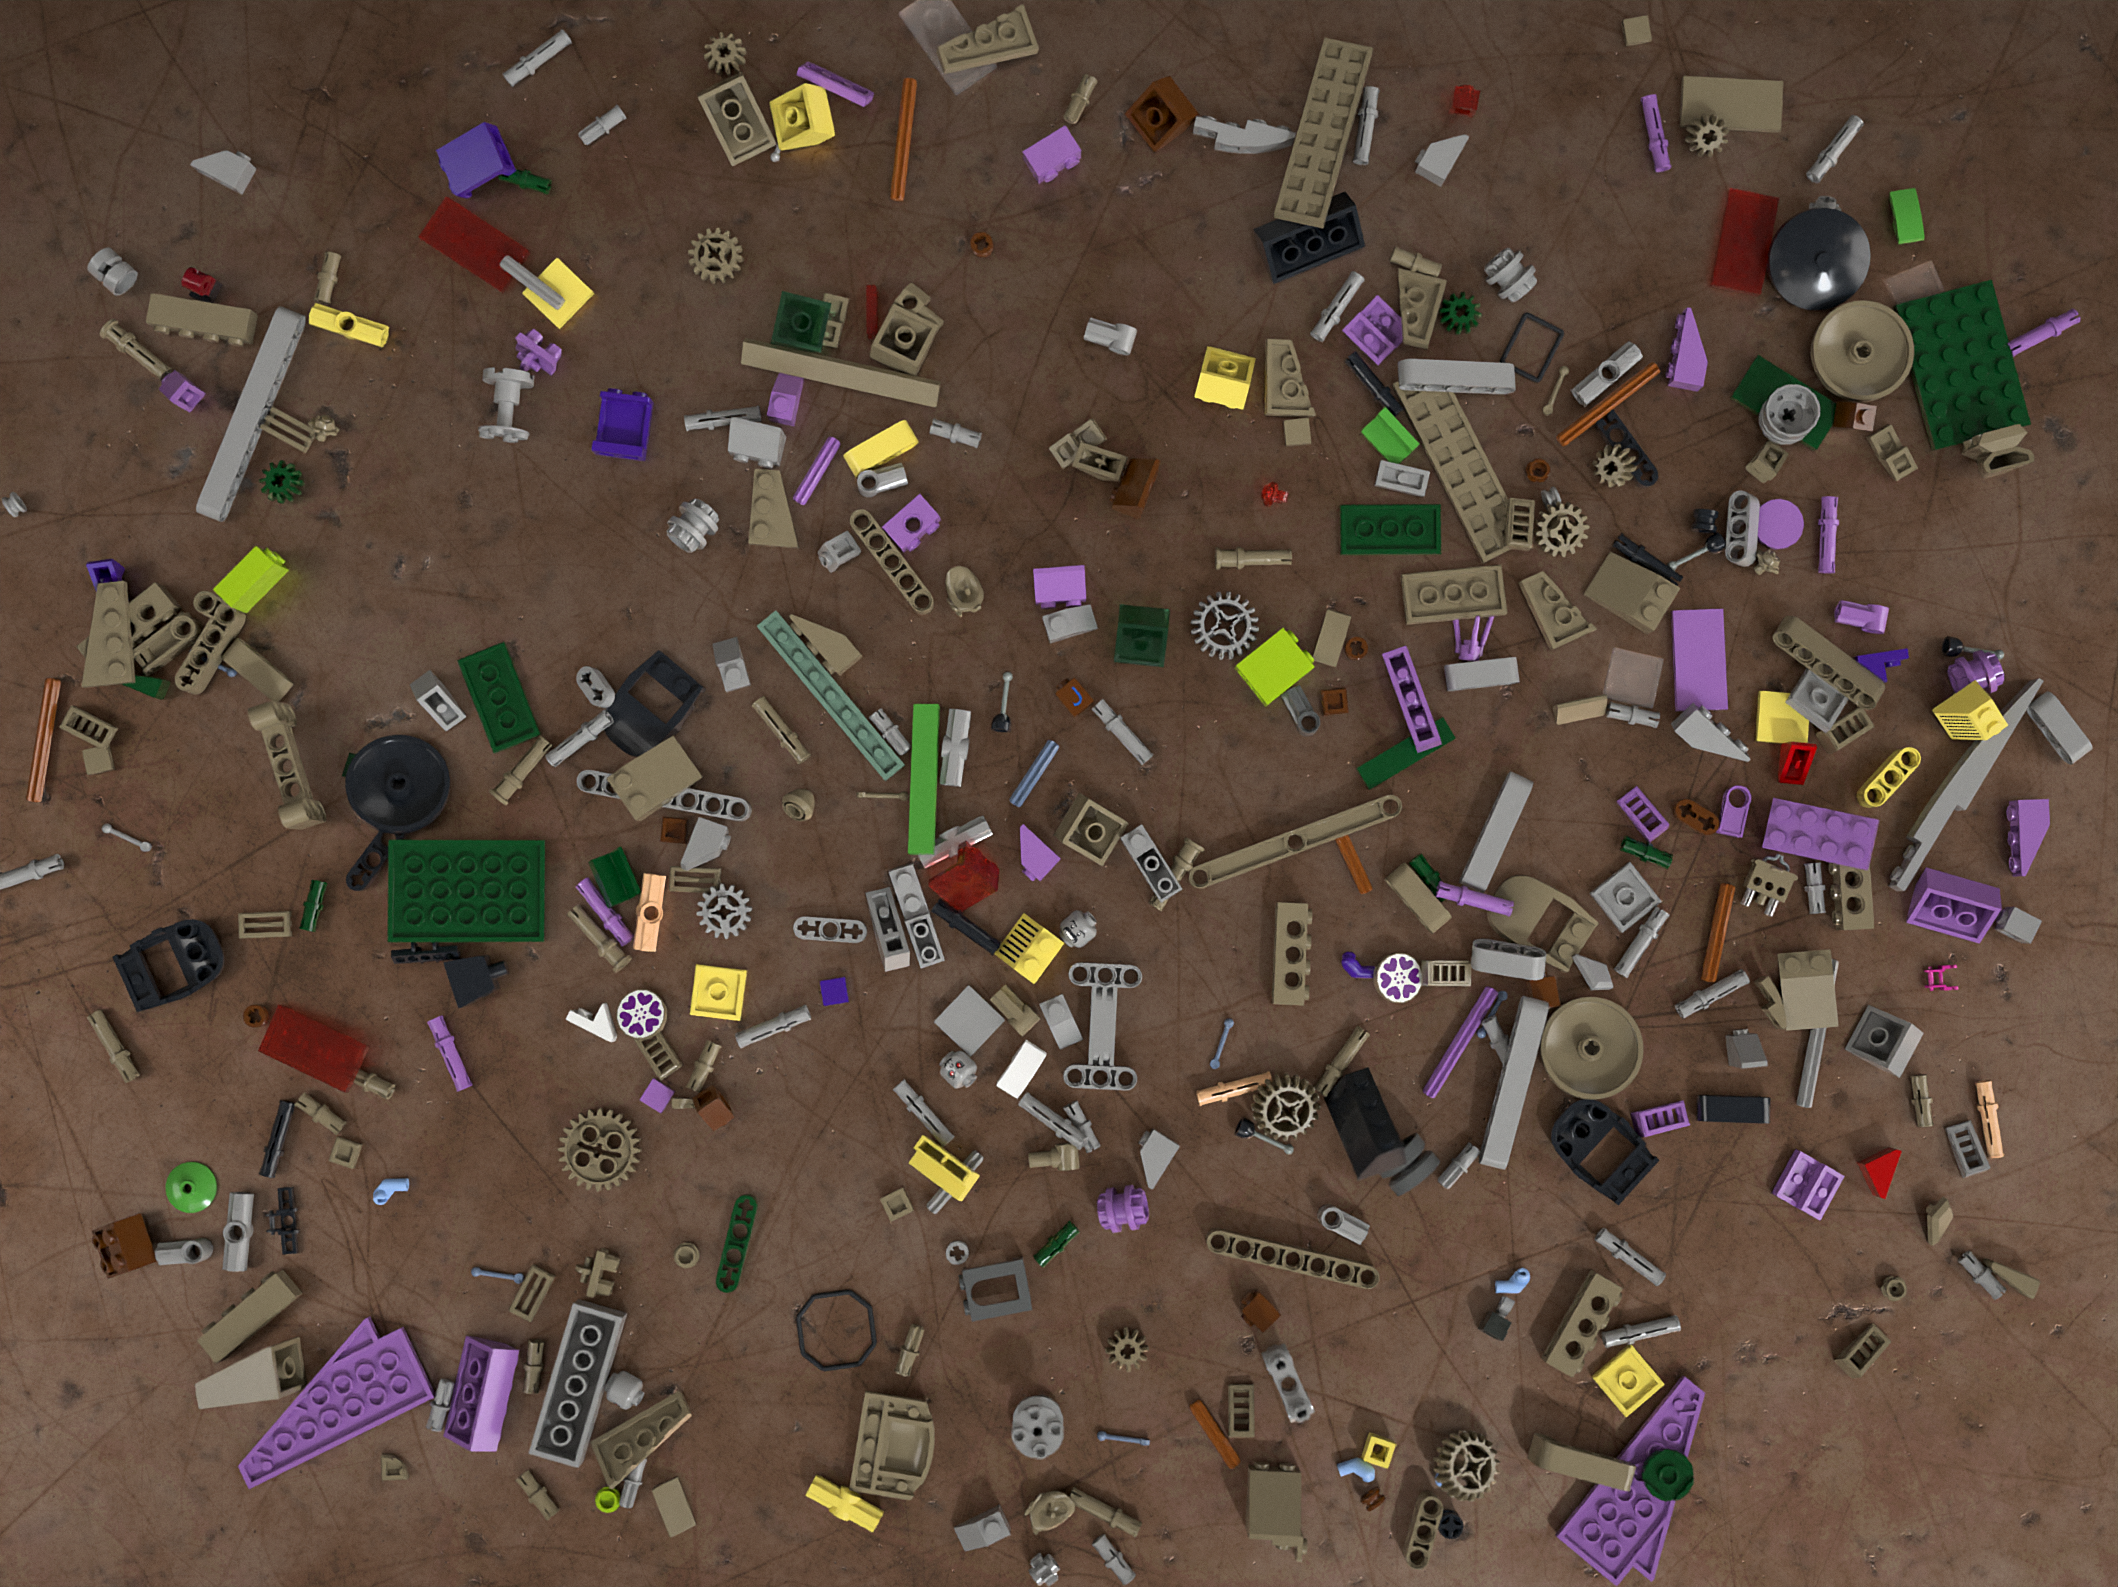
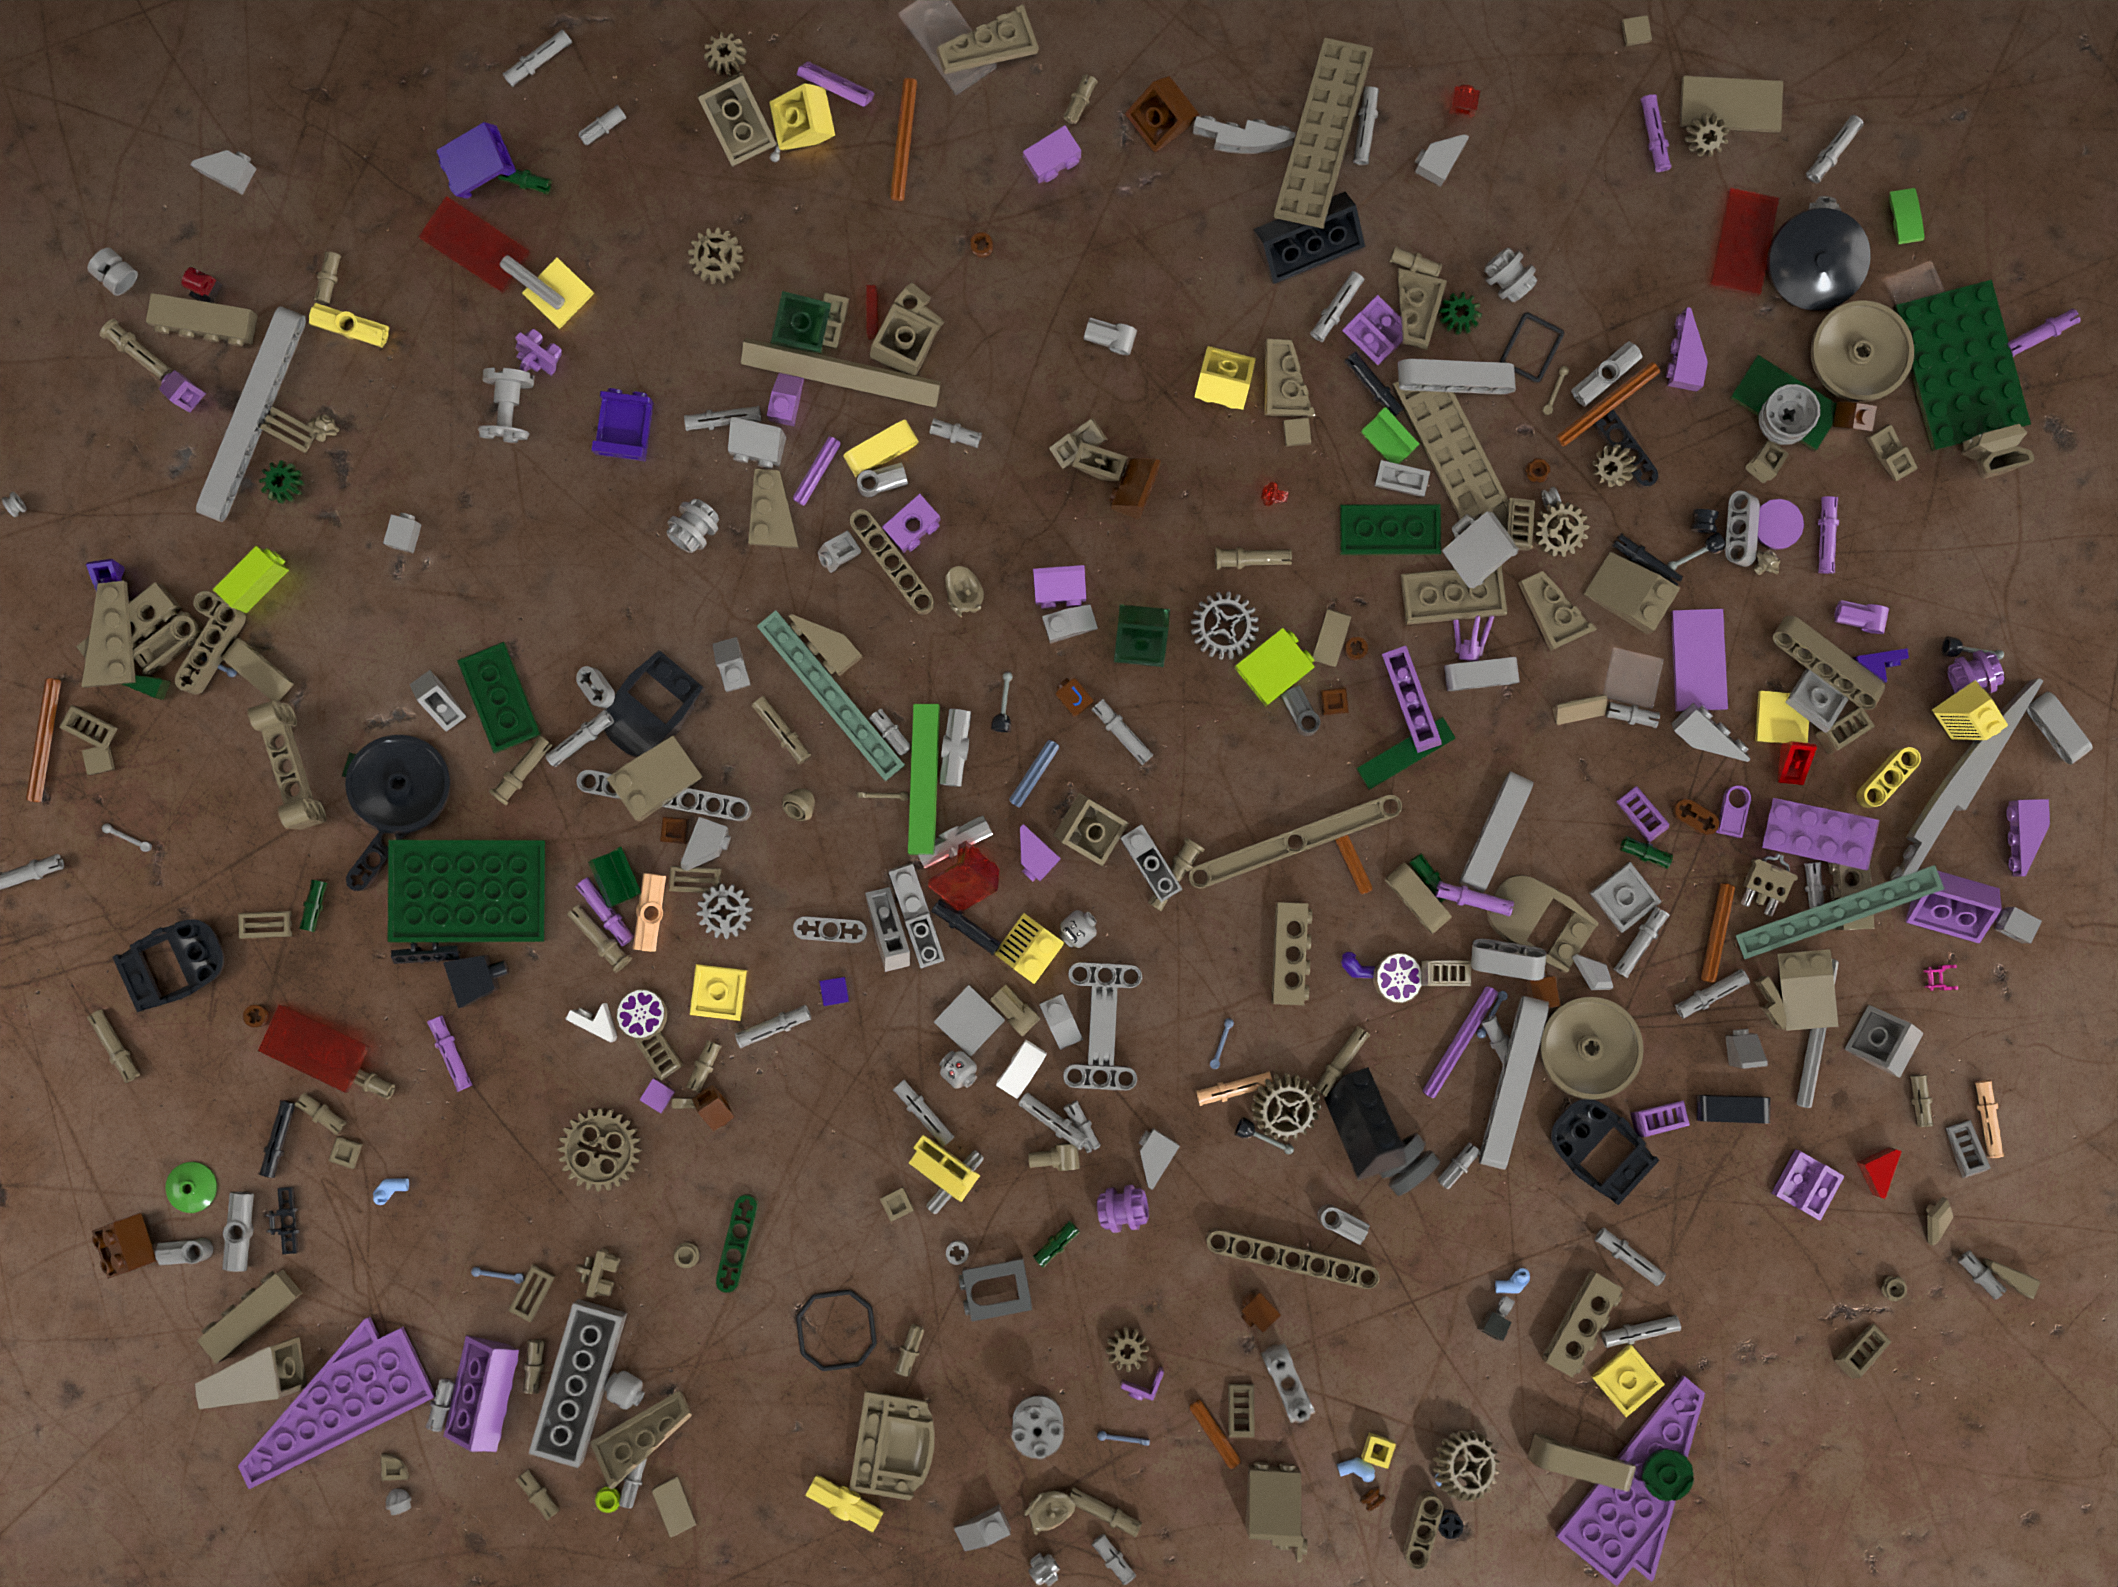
(398, 1501): none -> light grey plate
(402, 532): none -> light grey brick
(1139, 1392): none -> medium lavender bracket
(1479, 548): none -> light grey piece
(1840, 912): none -> sand green plate

